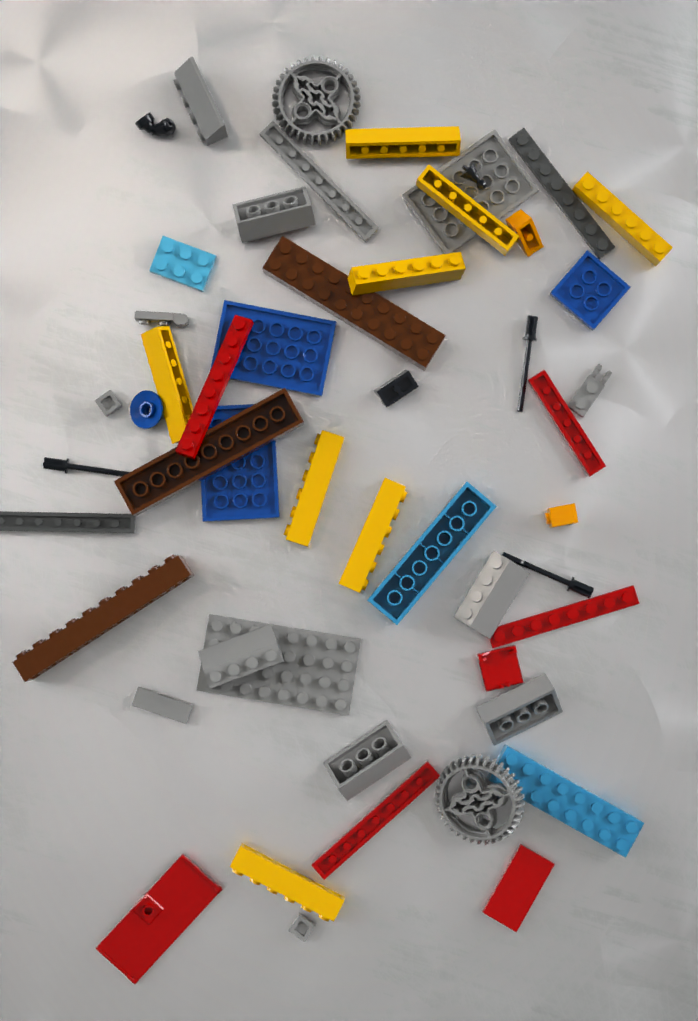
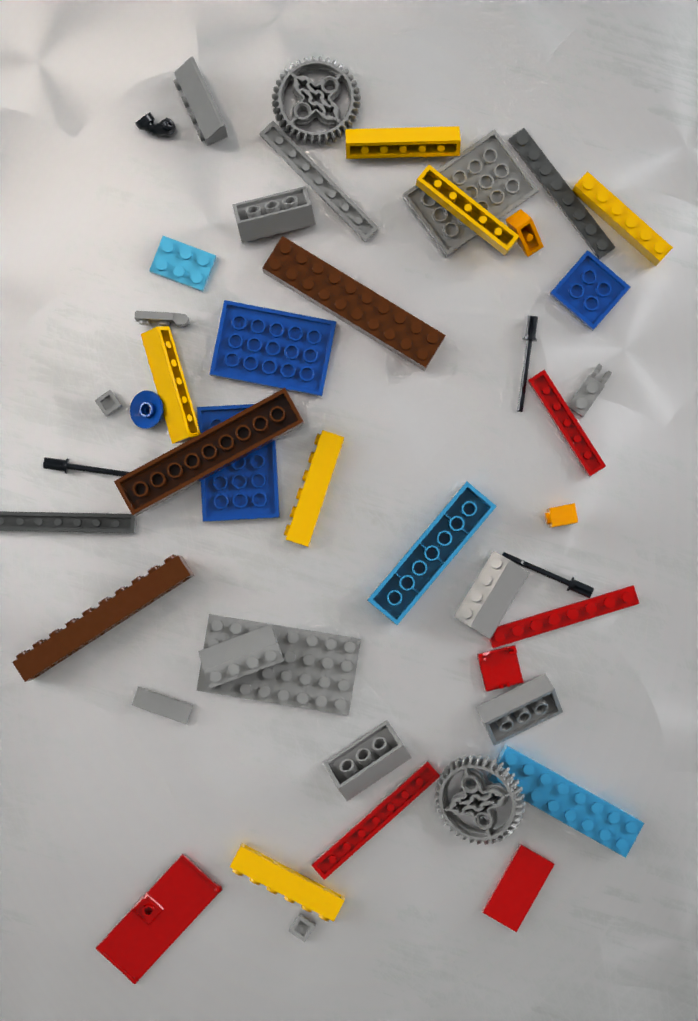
(214, 387): red plate -> none
(372, 535): yellow brick -> none
(396, 388): black hinge -> none
(406, 273): yellow brick -> none
(471, 174): black piece -> none

